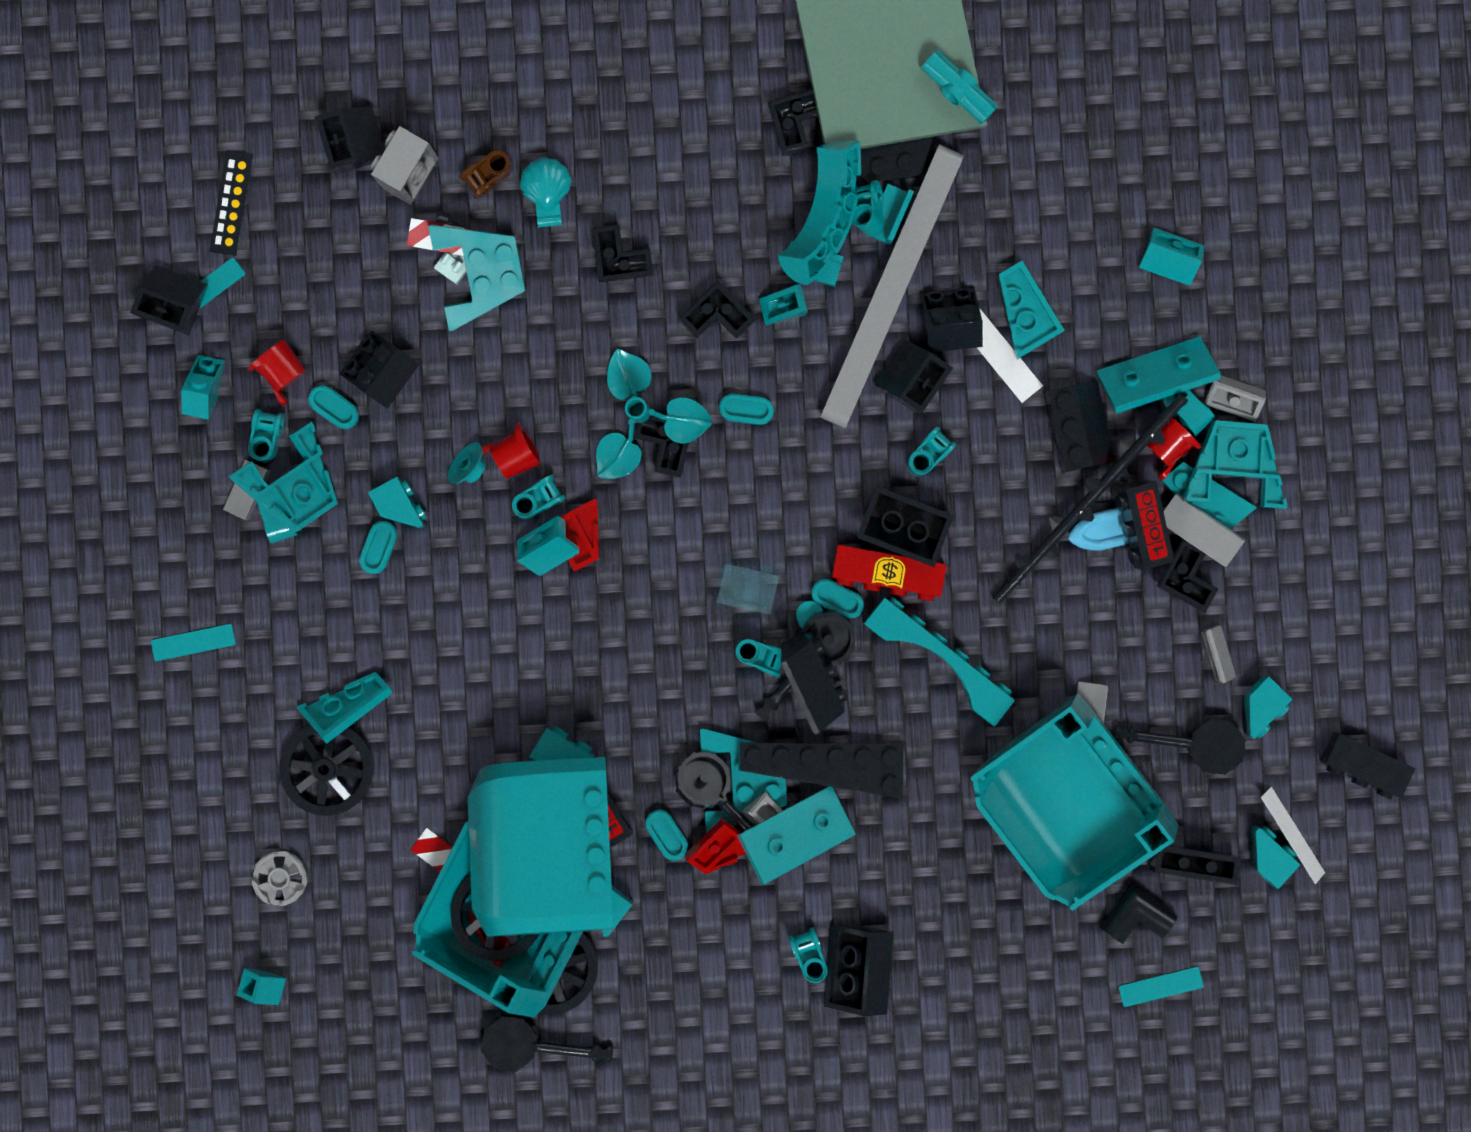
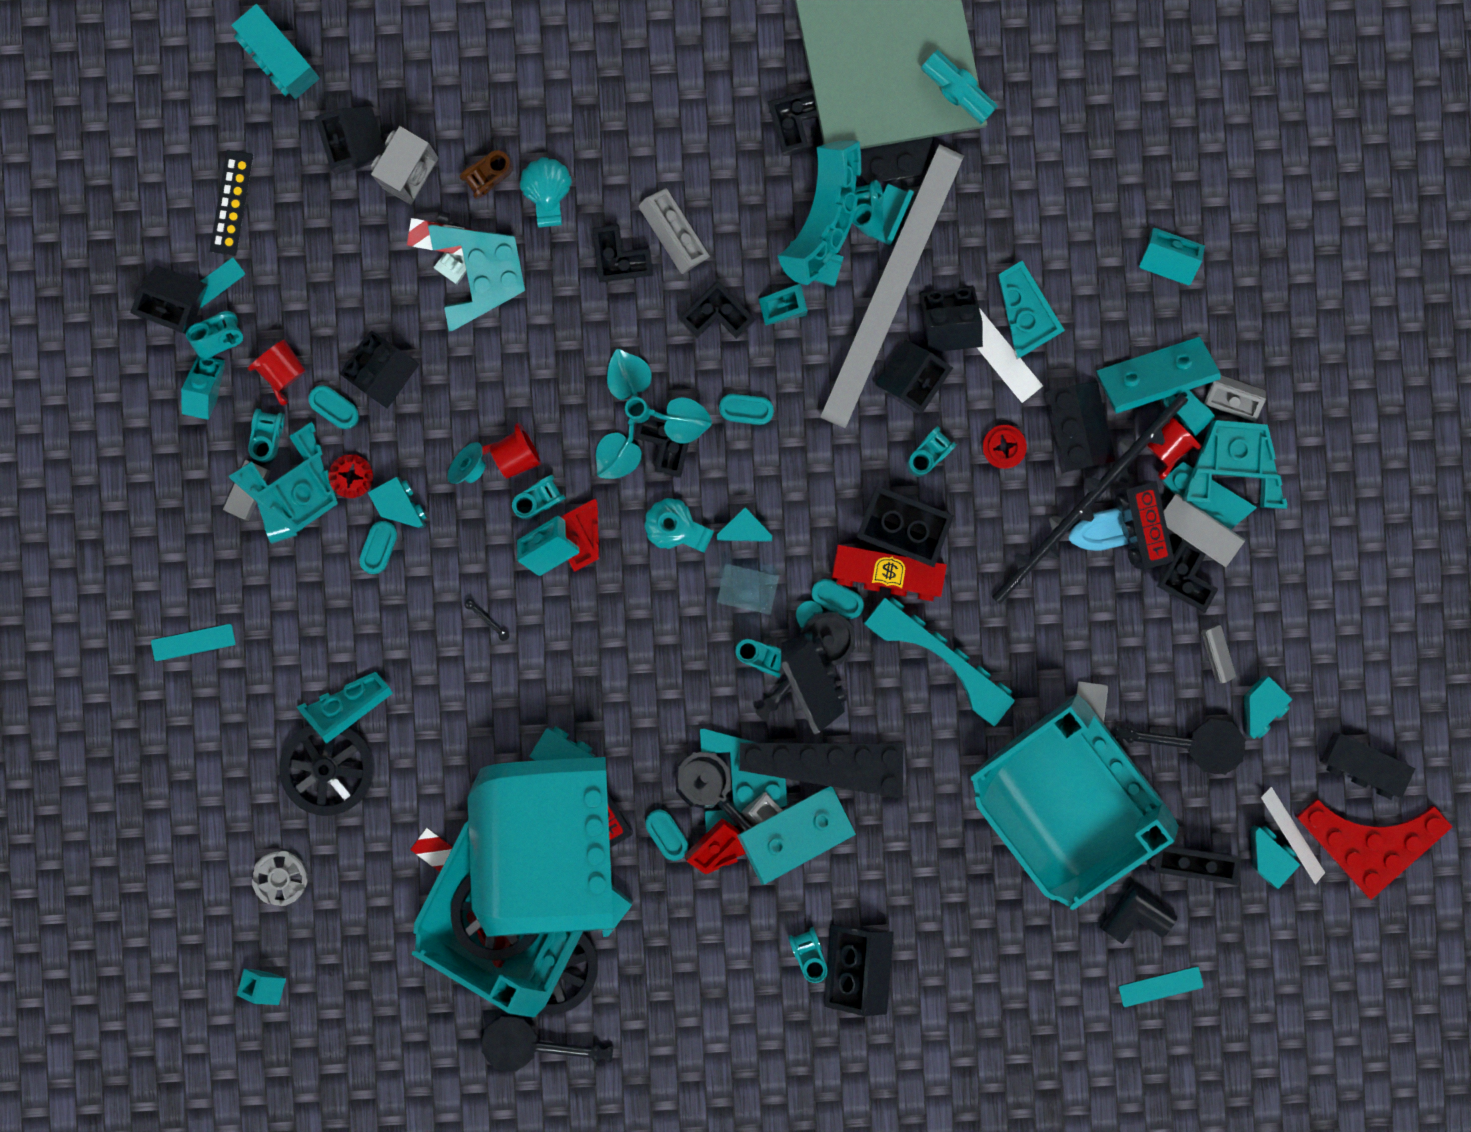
(213, 336): none -> teal piece
(274, 53): none -> teal brick
(359, 486): none -> red gear
(503, 634): none -> black hinge
(673, 230): none -> light grey slope
(684, 530): none -> teal animal
(744, 528): none -> teal slope
(1011, 435): none -> red gear
(1373, 853): none -> red plate

